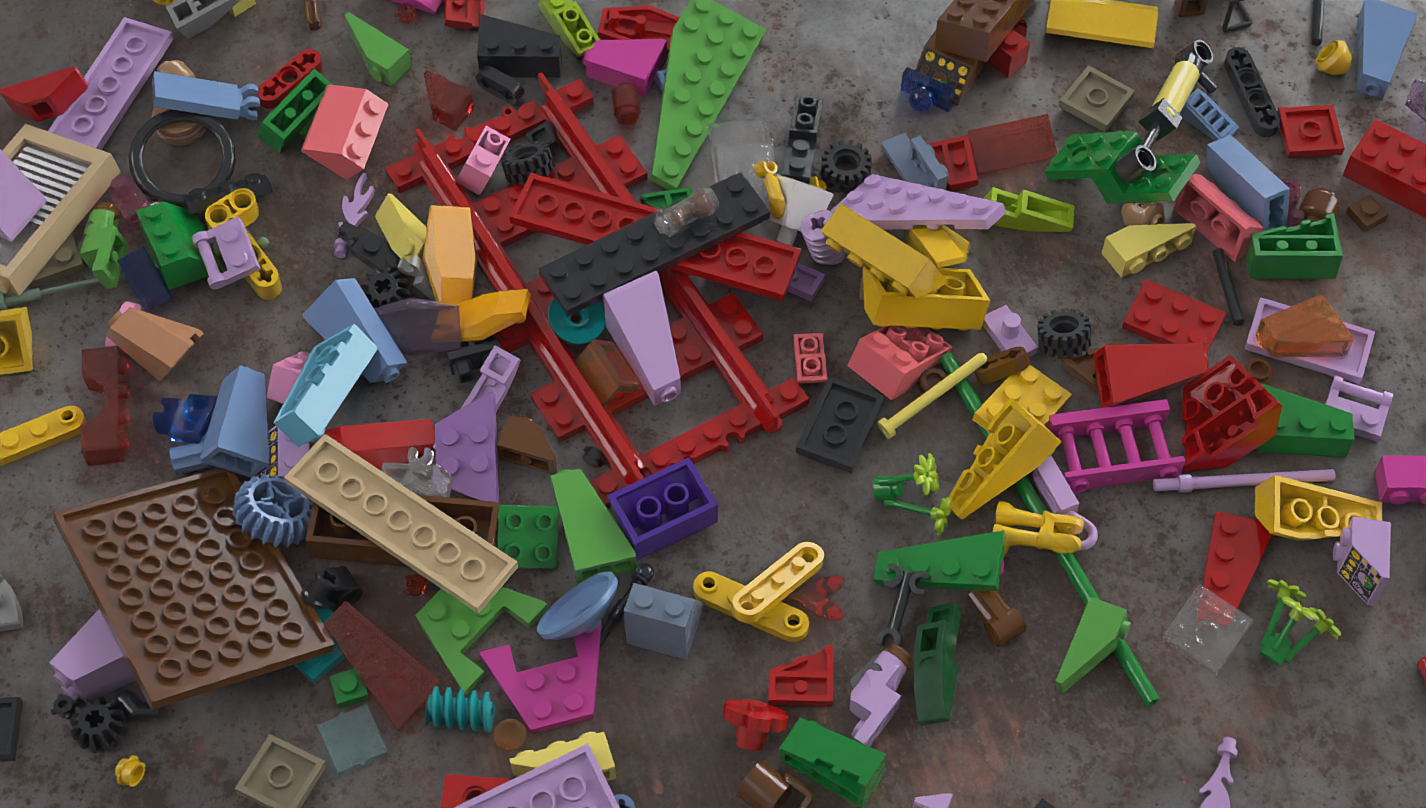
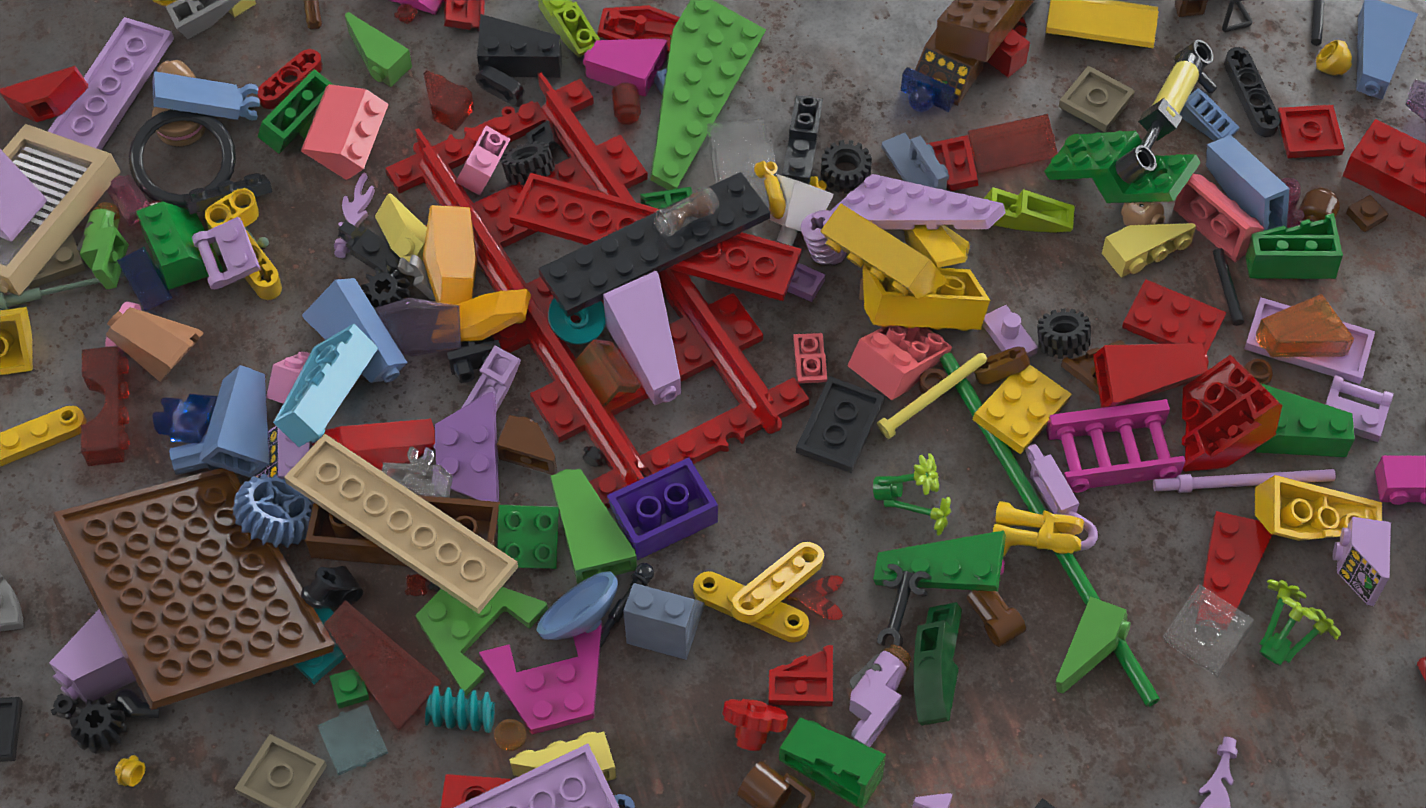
(1011, 451): yellow wedge -> none

